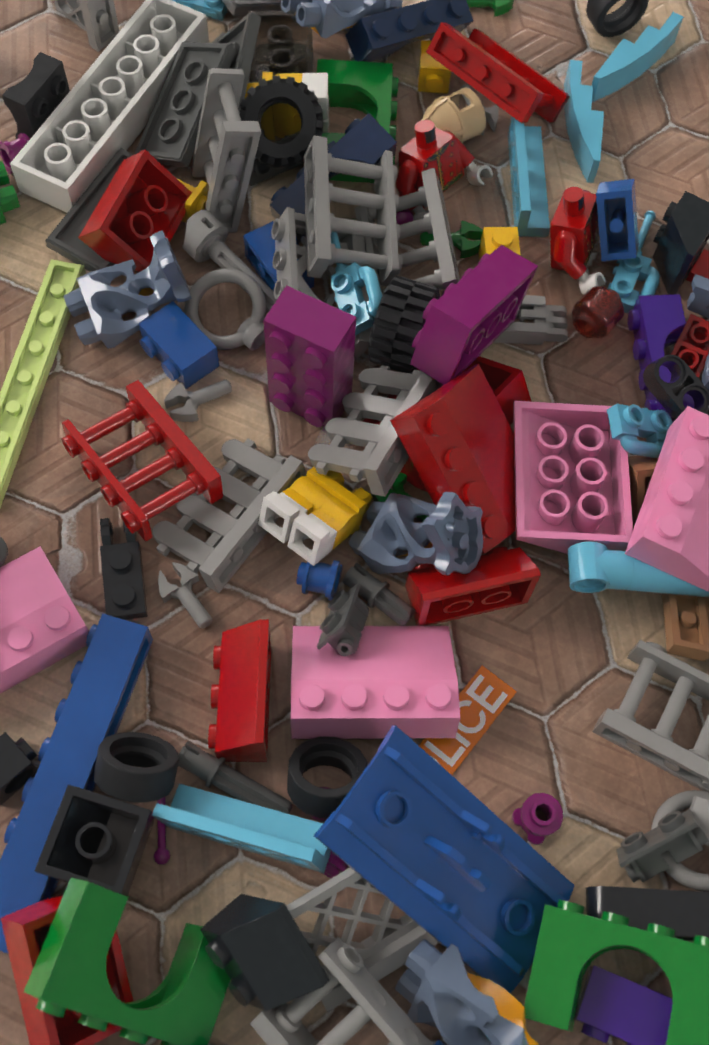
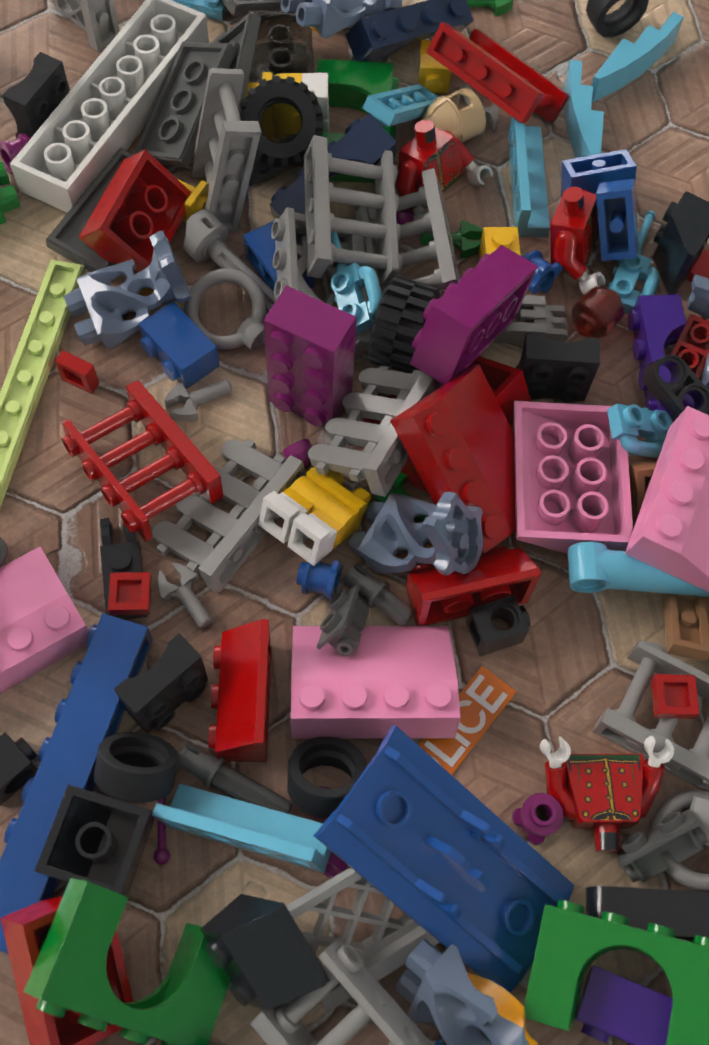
(77, 372): none -> red tile
(130, 593): none -> red tile
(165, 686): none -> black brick
(300, 451): none -> magenta hinge
(399, 104): none -> medium azure plate
(486, 636): none -> black brick
(544, 274): none -> blue brick
(559, 368): none -> black brick
(593, 169): none -> blue brick
(605, 789): none -> red torso
(674, 696): none -> red tile

